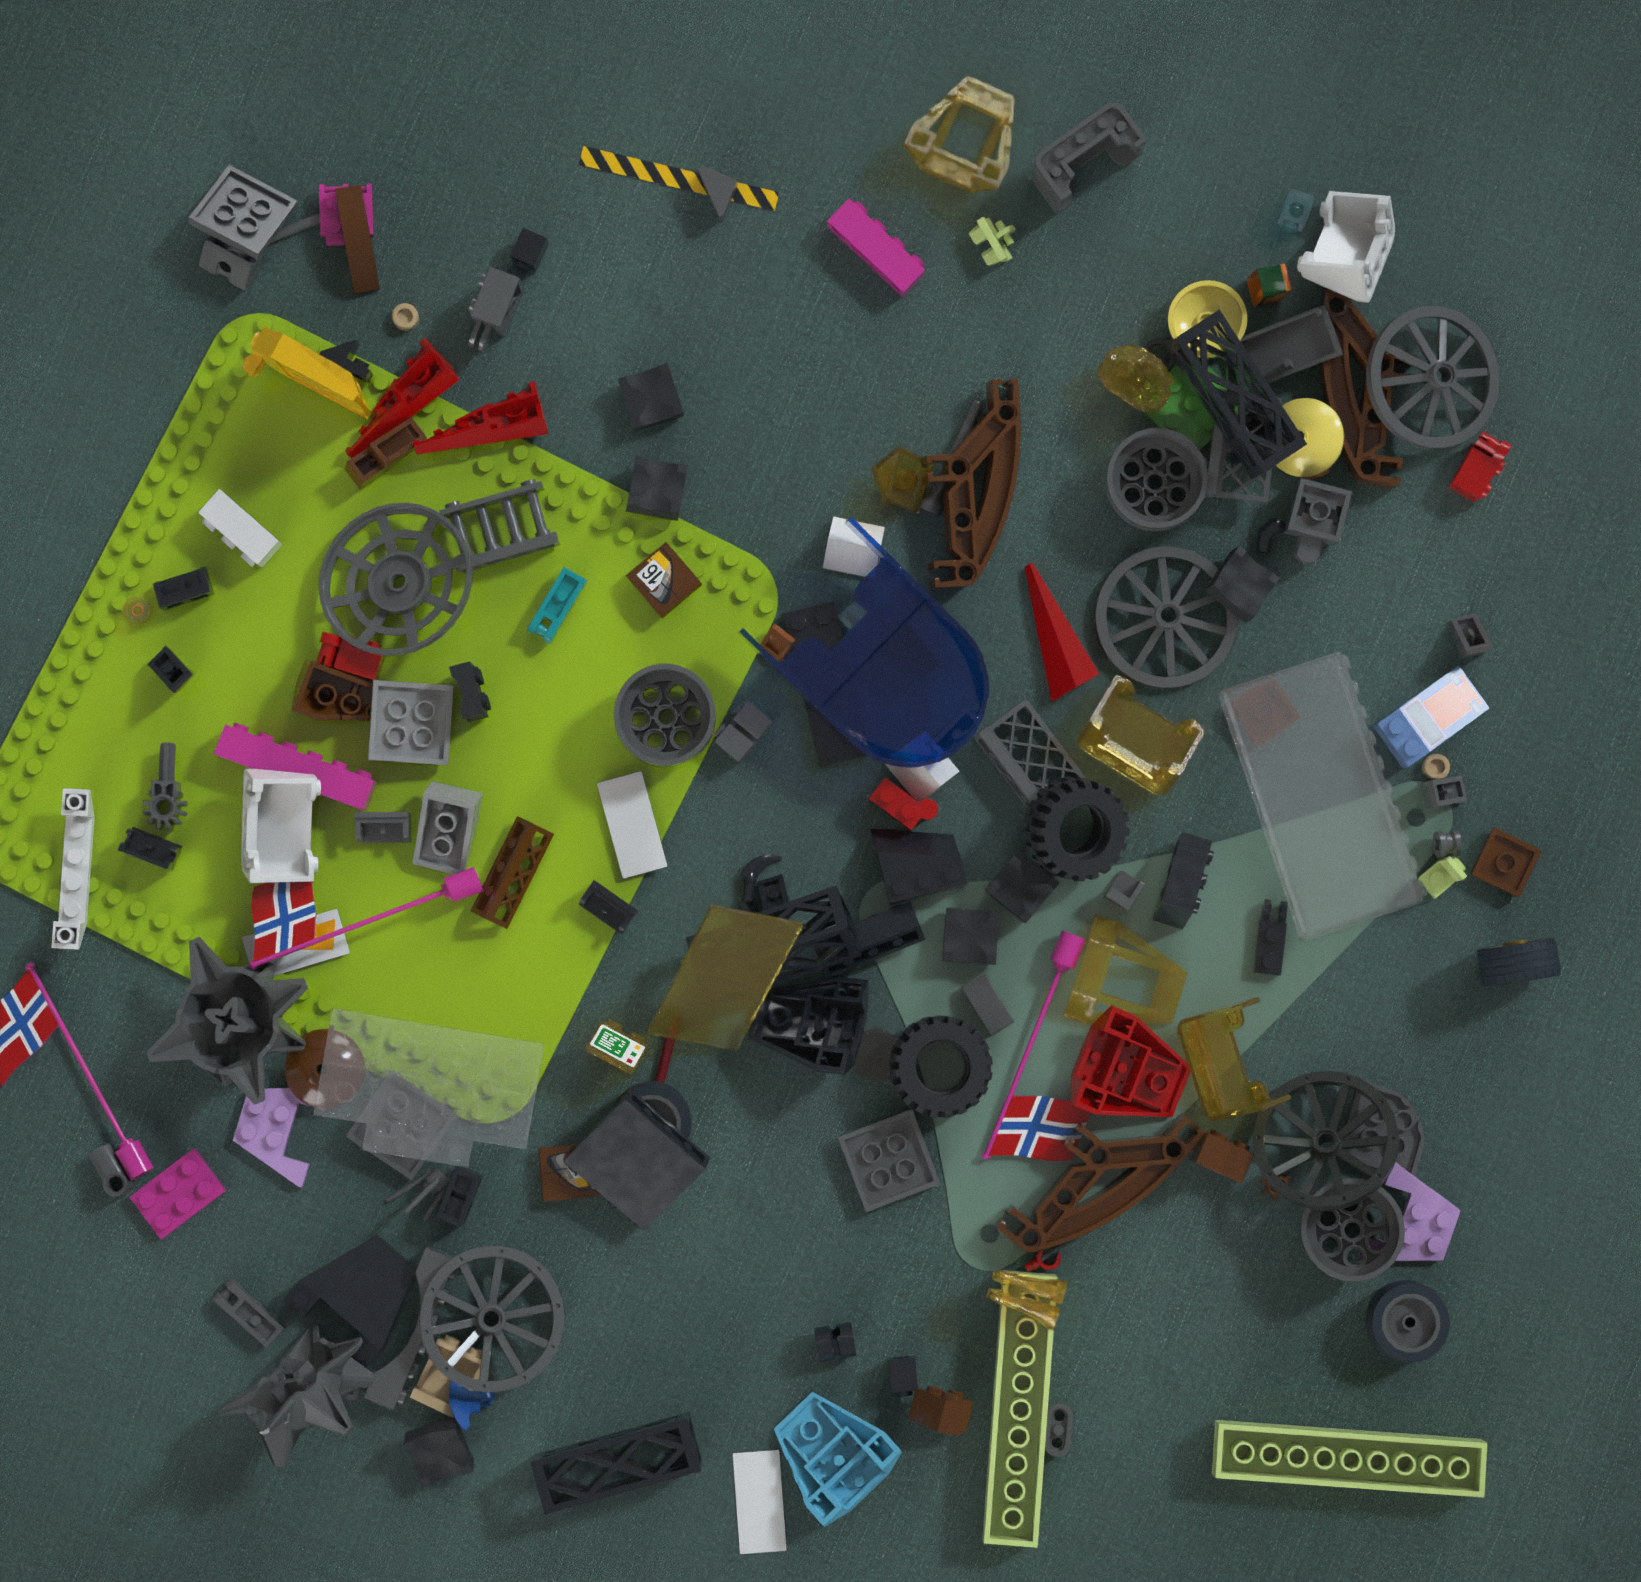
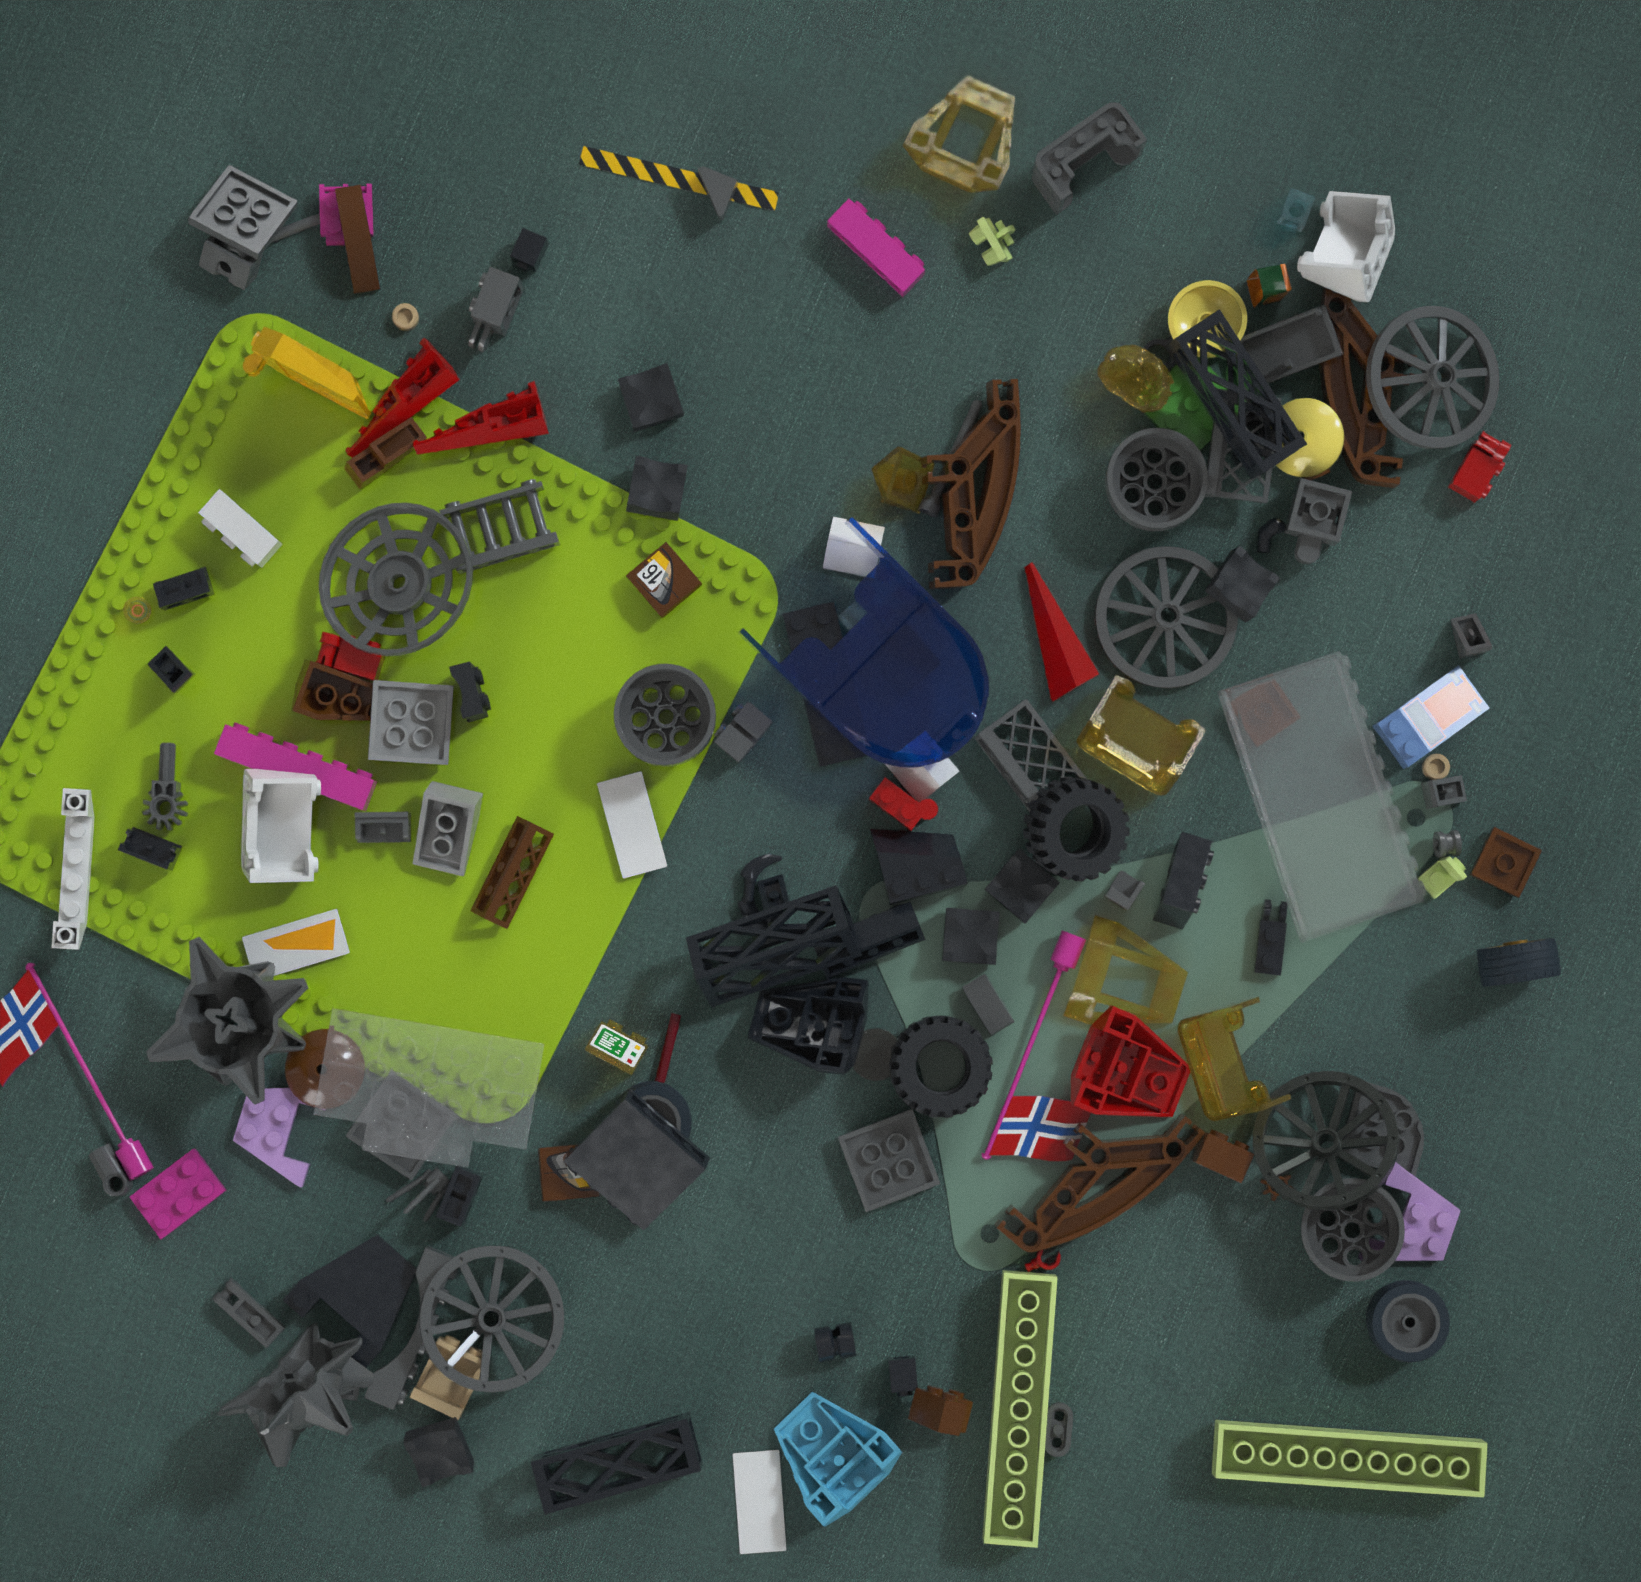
(287, 914): flag -> none
(343, 356): black slope -> none
(467, 1402): blue piece -> none
(557, 604): teal plate -> none
(608, 907): black hinge -> none
(724, 977): clear yellow piece -> none
(777, 642): dark orange tile -> none
(1046, 1288): clear yellow piece -> none

